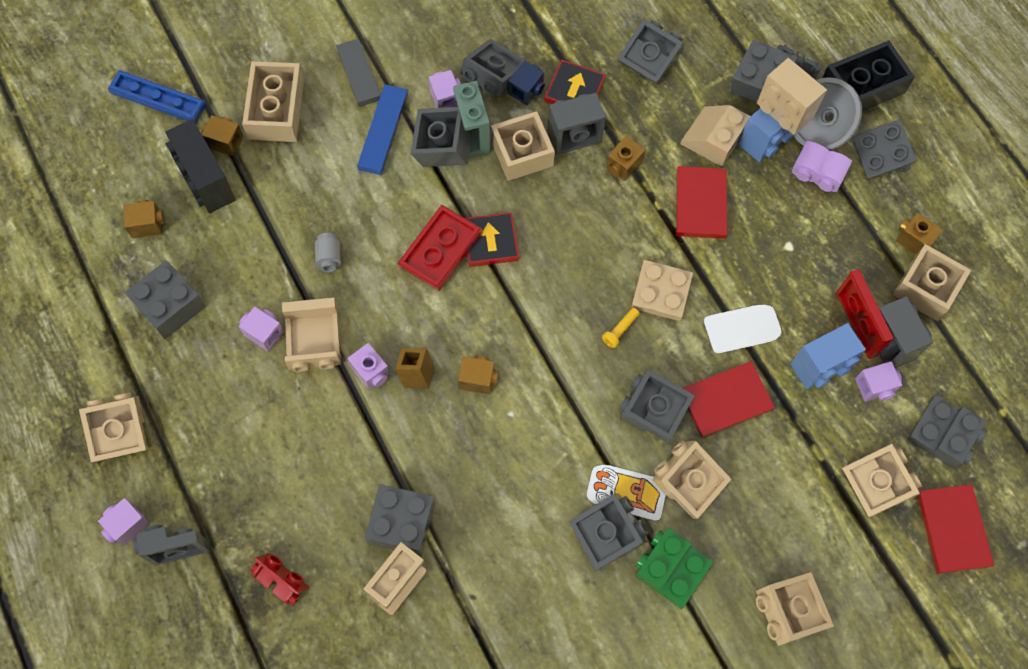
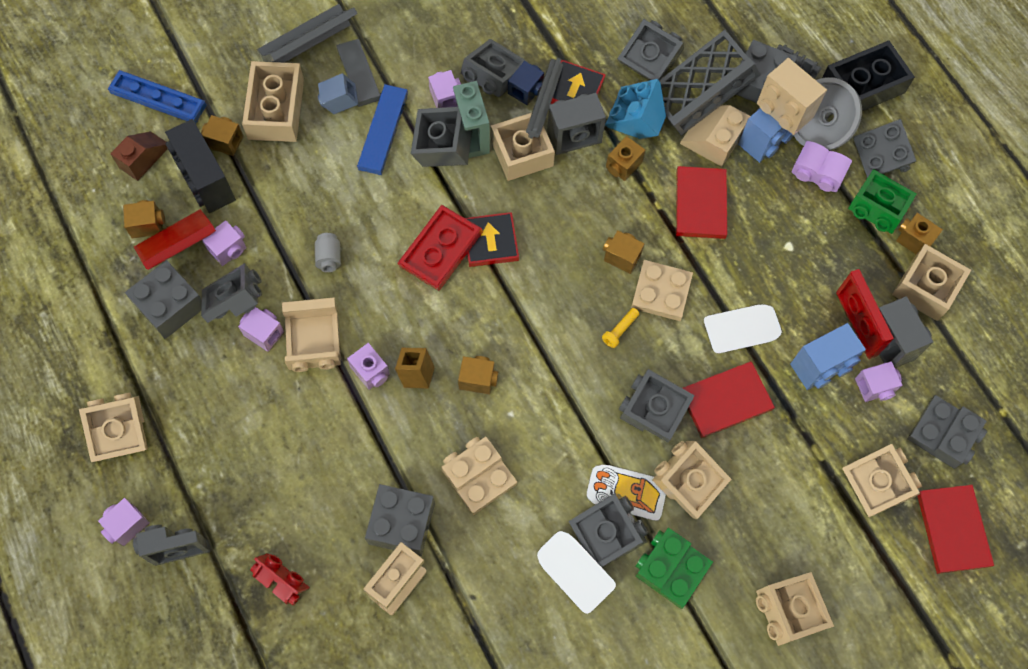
(138, 153): none -> copper slope
(174, 239): none -> red tile
(225, 243): none -> lavender brick
(233, 292): none -> dark grey plate
(306, 35): none -> dark grey fence
(337, 94): none -> sand blue brick
(478, 474): none -> tan plate
(544, 98): none -> dark grey axle
(575, 571): none -> white sticker
(623, 251): none -> pearl gold brick
(638, 110): none -> dark azure slope
(712, 94): none -> dark grey fence
(882, 202): none -> green plate

